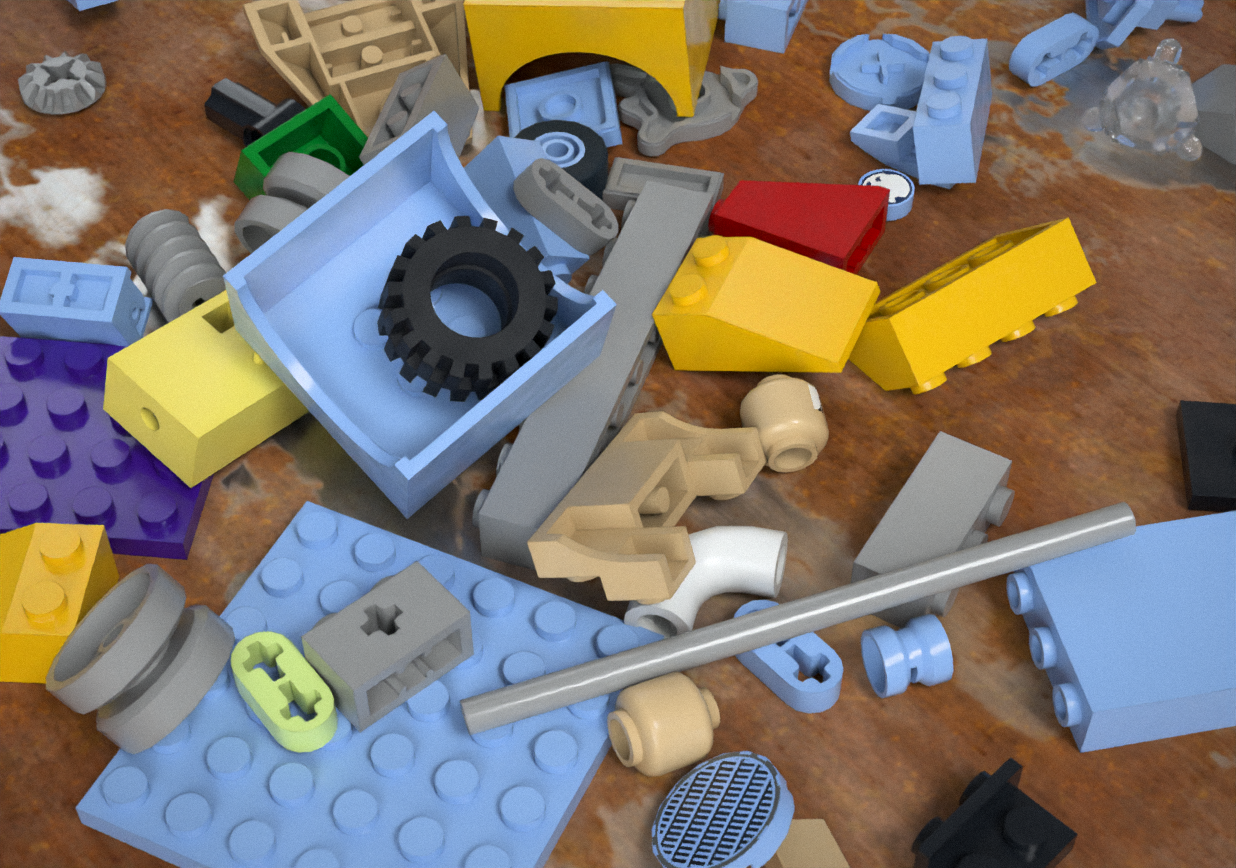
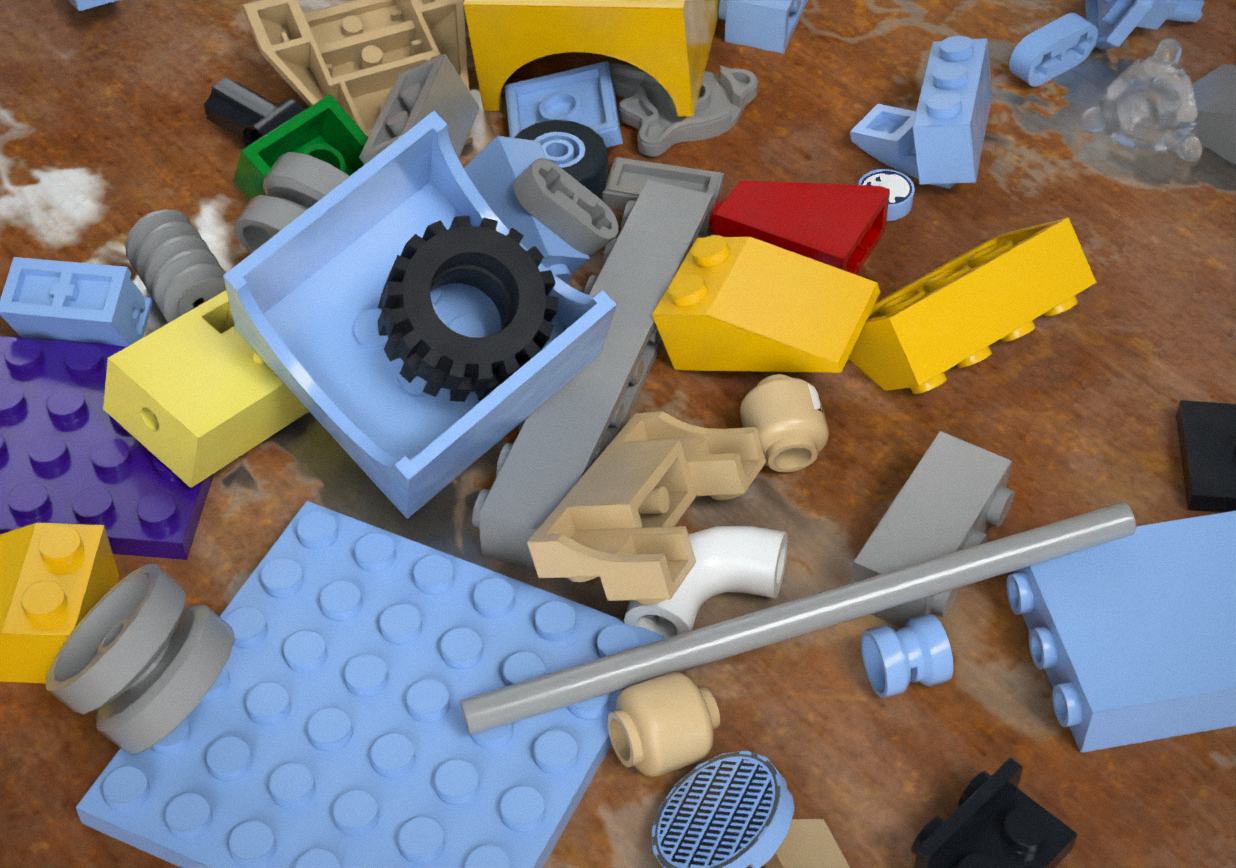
(50, 92): light grey gear -> none
(272, 699): yellowish green beam -> none
(389, 644): light grey brick -> none
(780, 664): light blue beam -> none
(879, 71): light blue tile -> none

